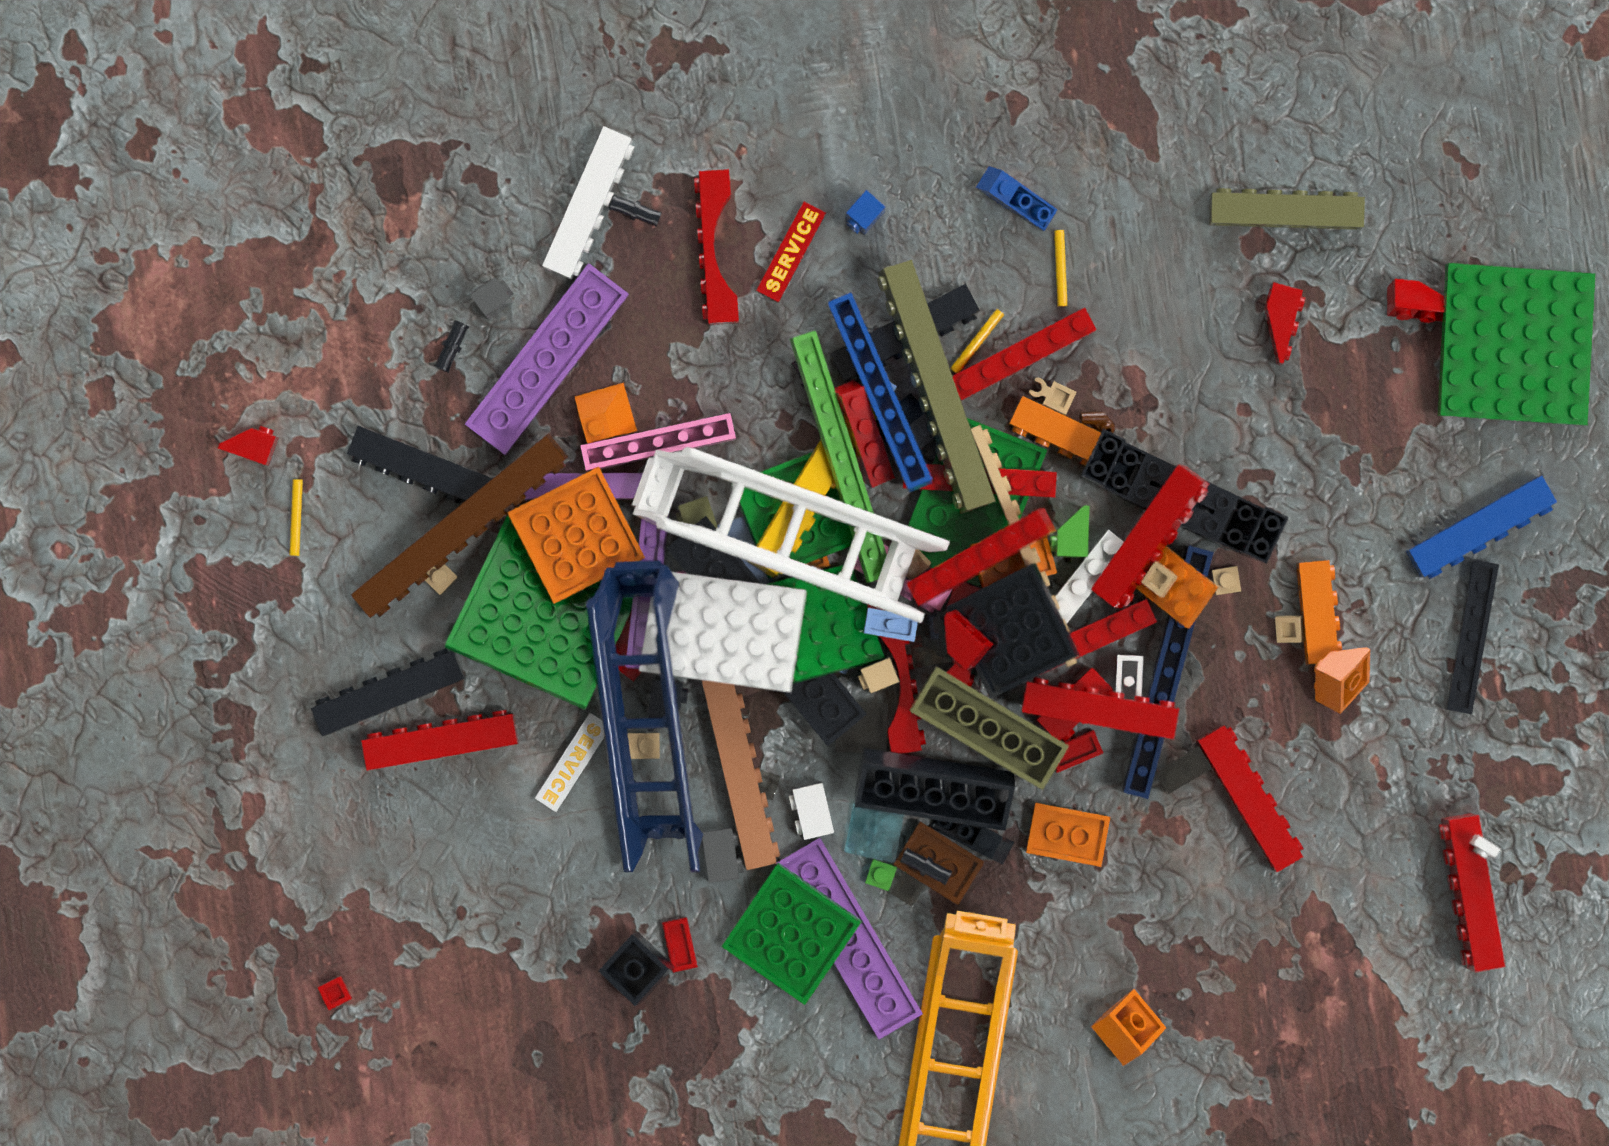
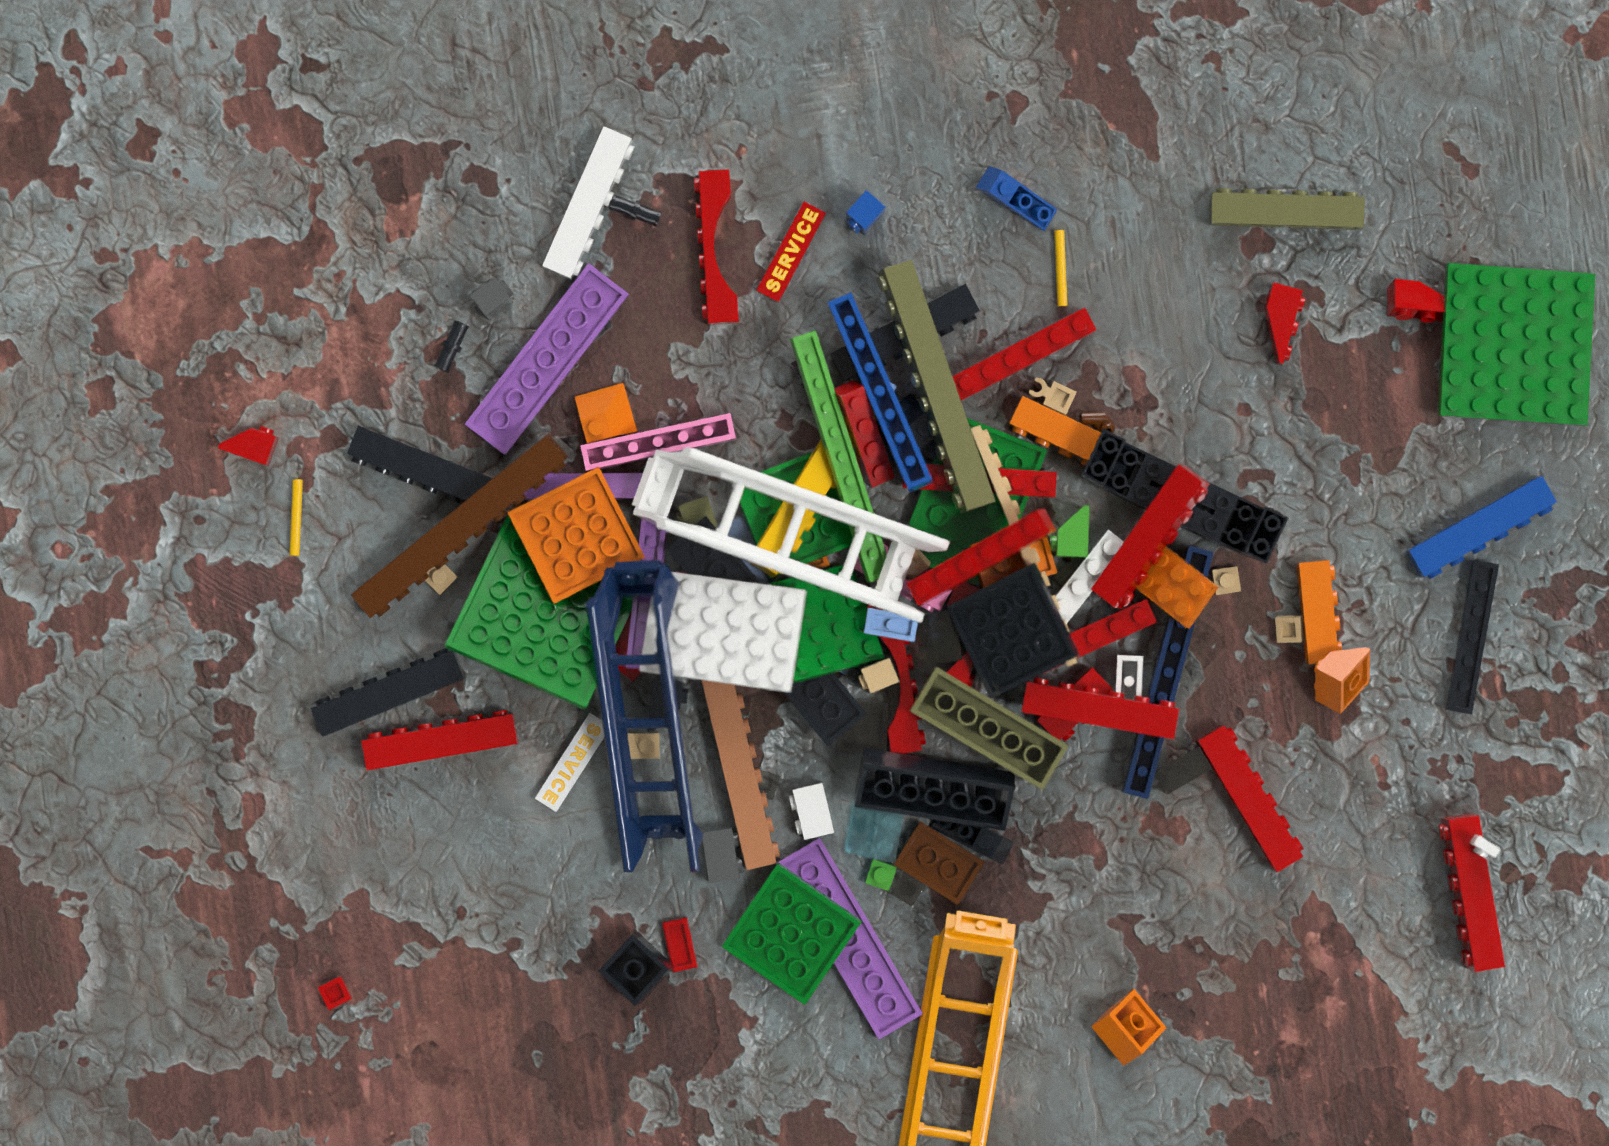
(926, 866): black pin -> none
(964, 641): red slope -> none
(977, 341): yellow bar -> none
(1068, 834): orange plate -> none
(1080, 750): red tile -> none
(1159, 579): tan plate -> none

